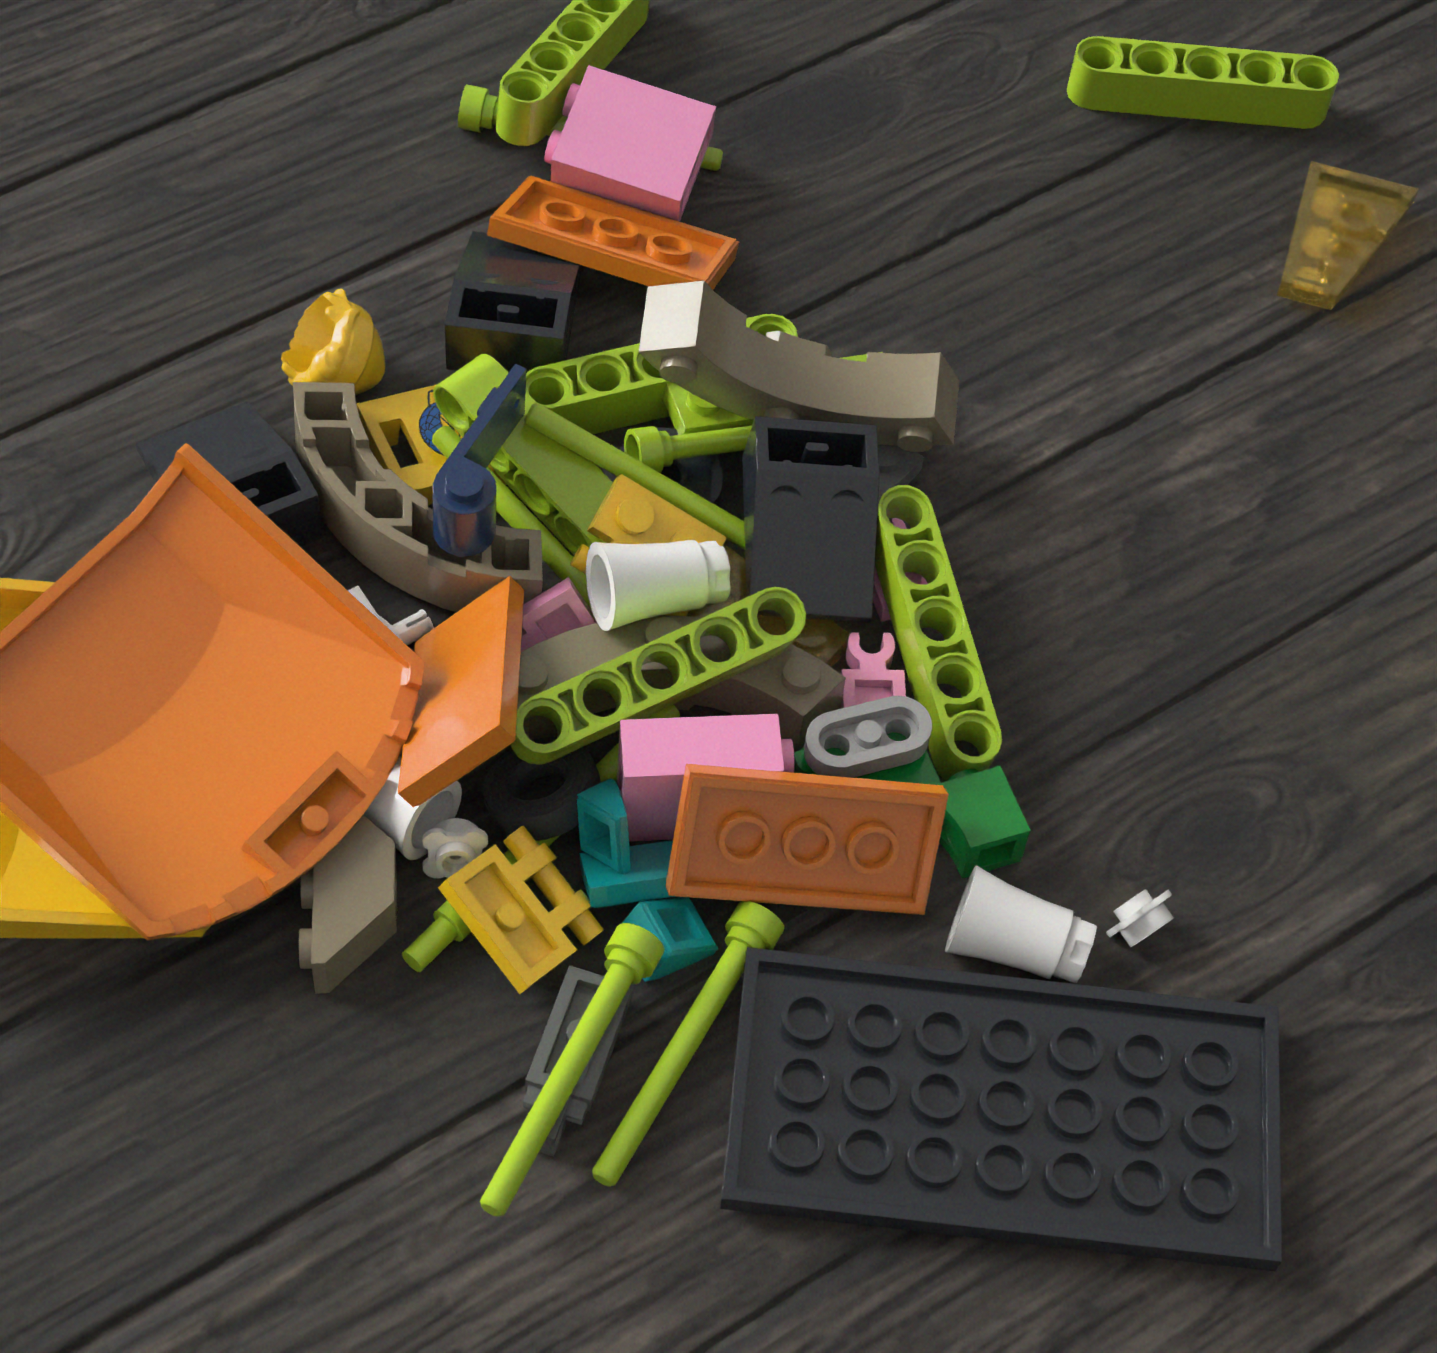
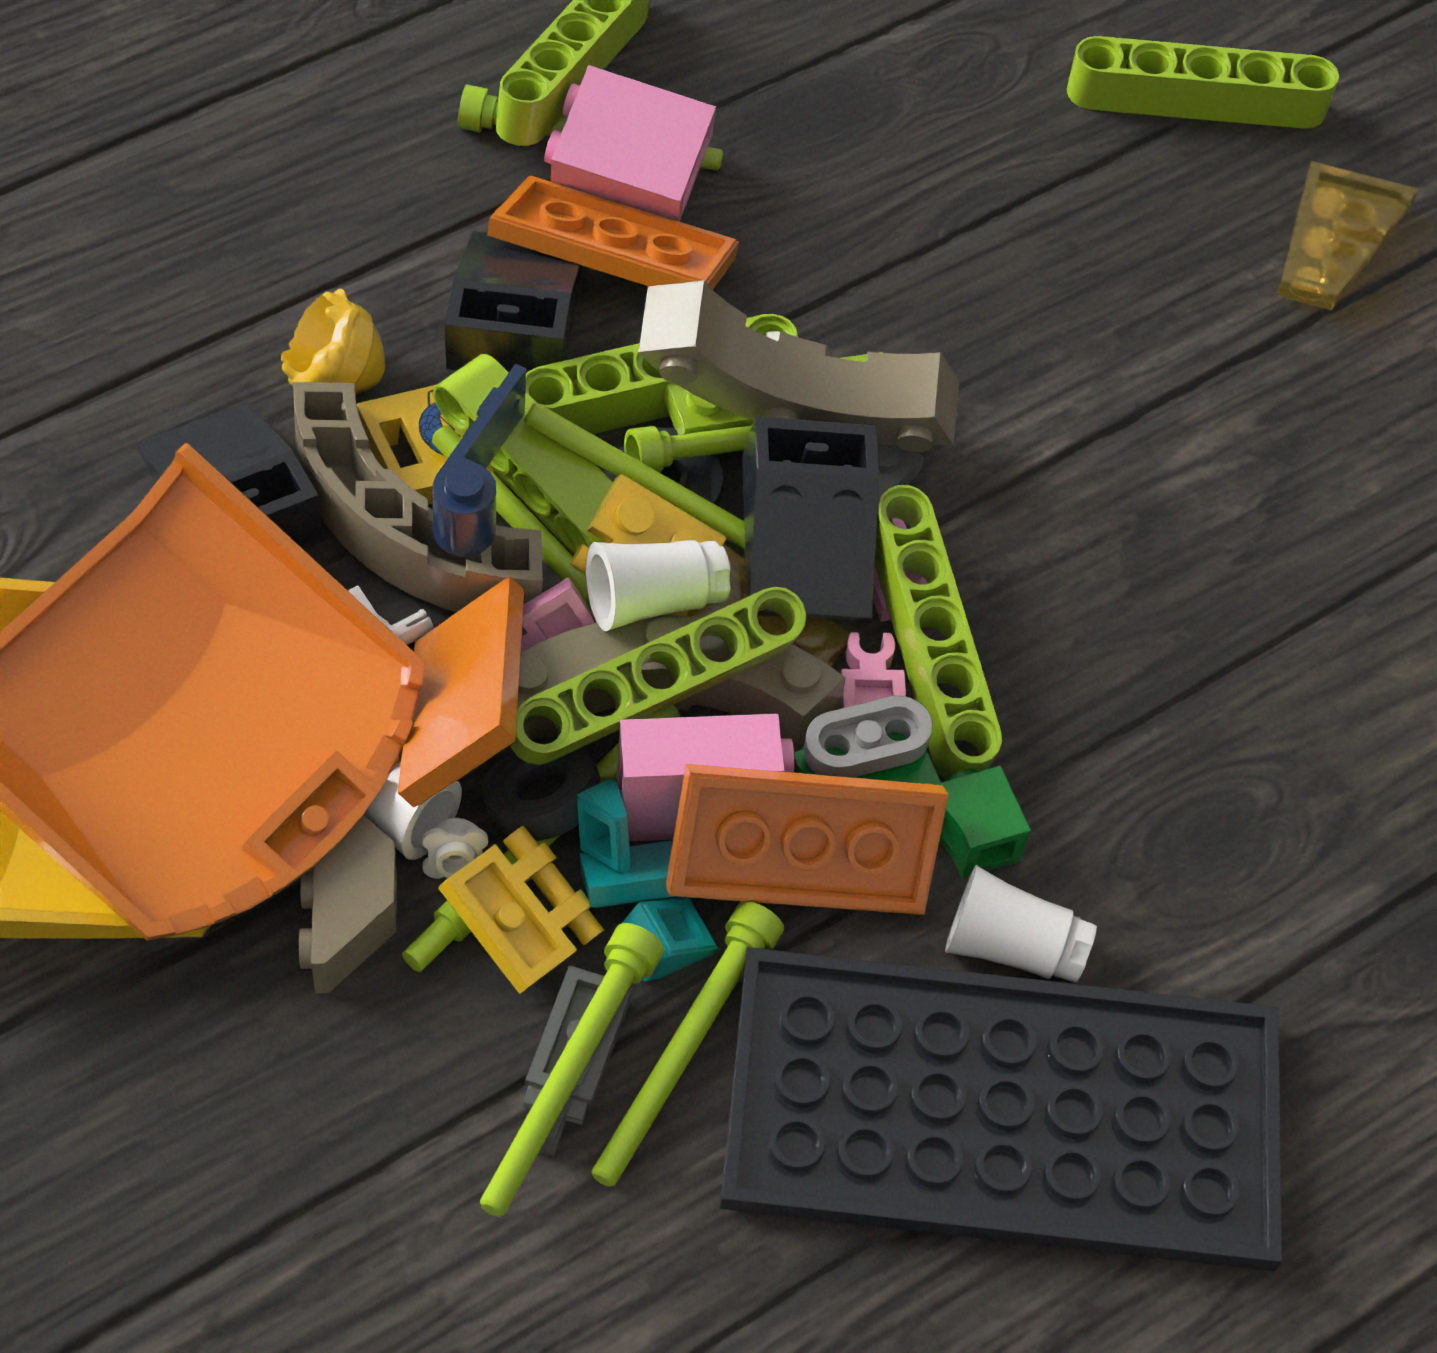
(1141, 917): white plate -> none

